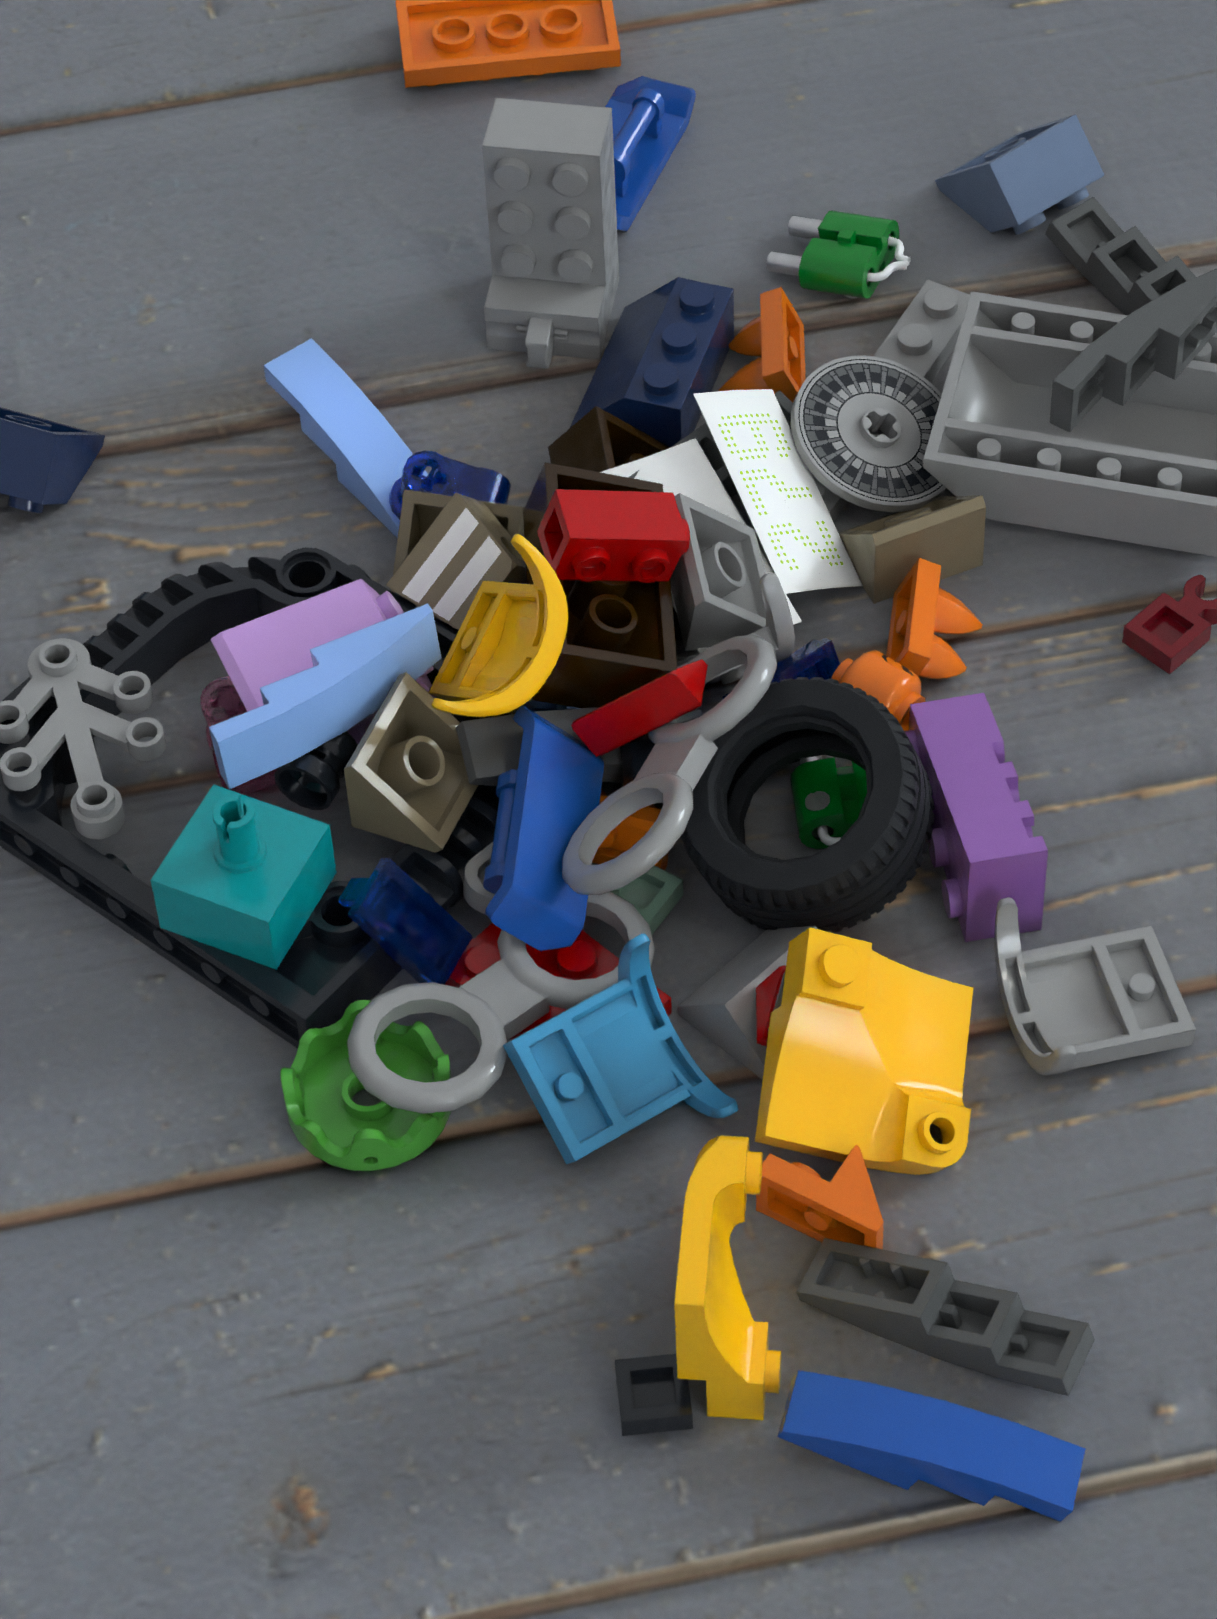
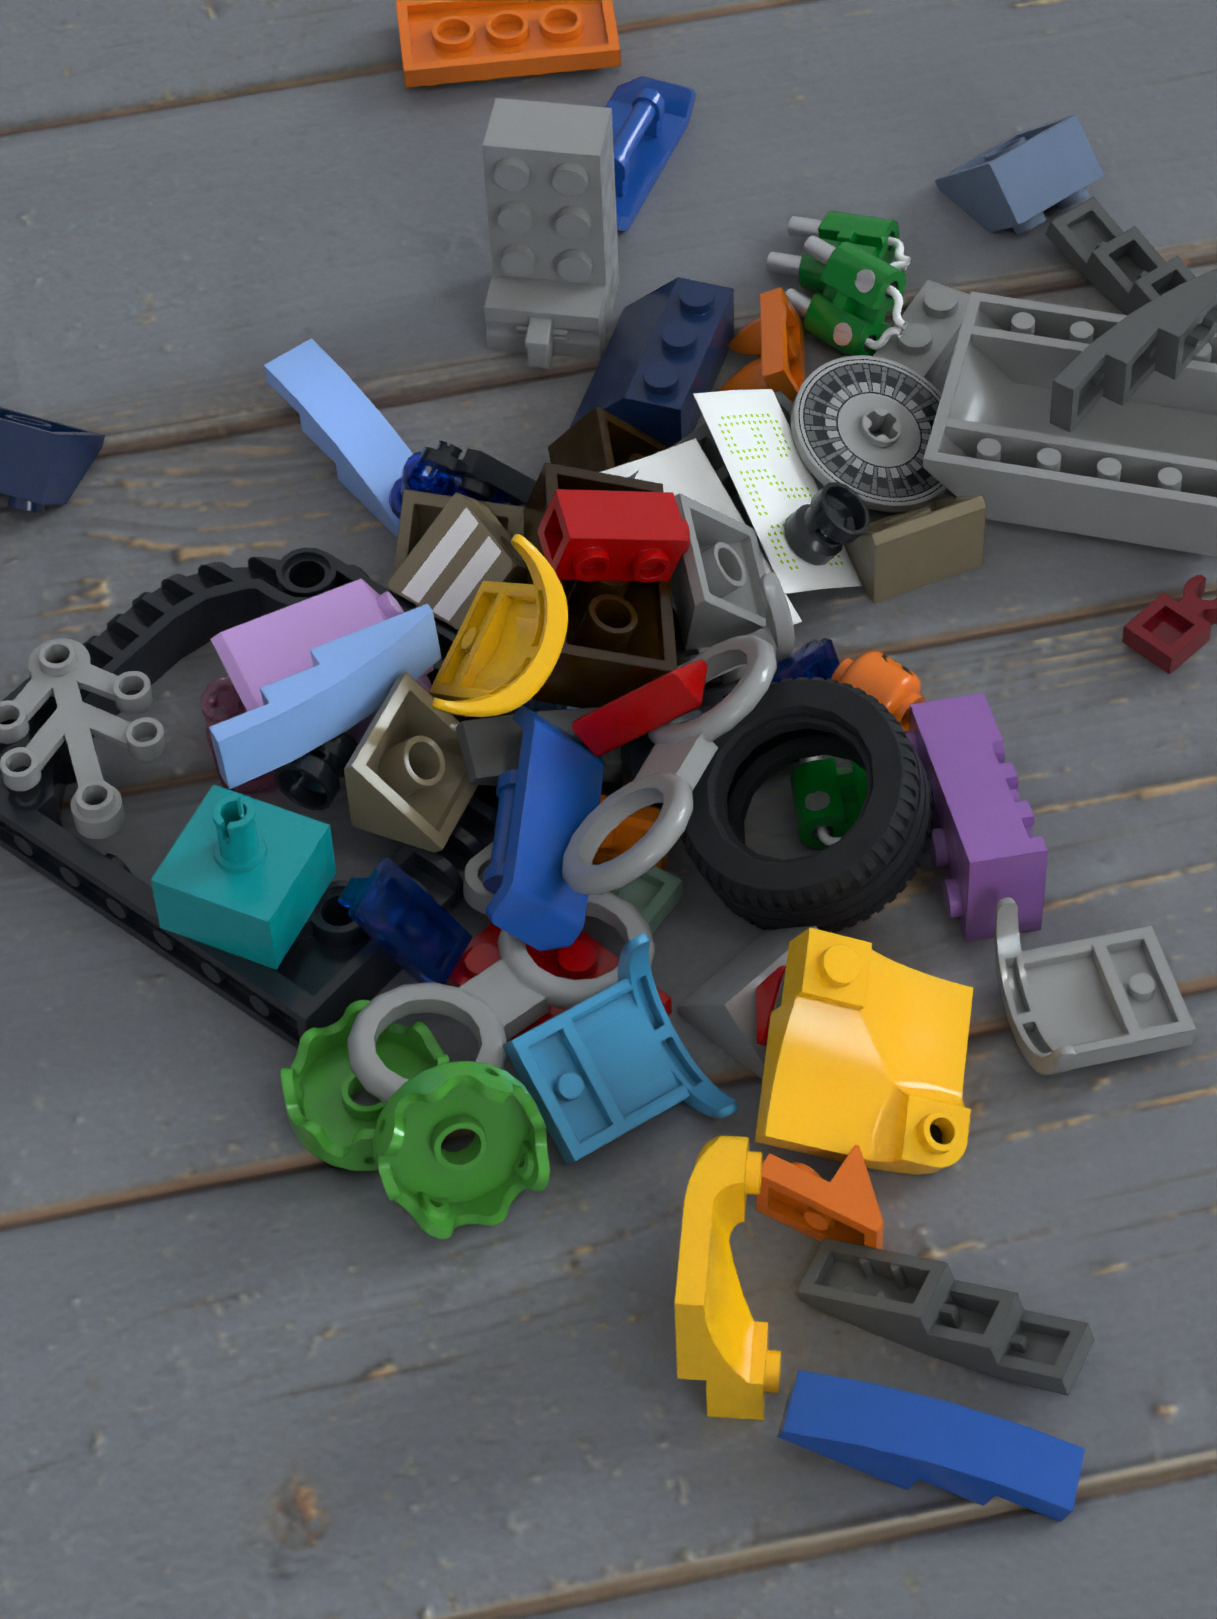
(469, 1184): none -> bright green plate
(480, 474): none -> black hinge
(652, 1395): black plate -> none
(828, 522): none -> black wheel
(854, 300): none -> green piece
(917, 613): orange tile -> none

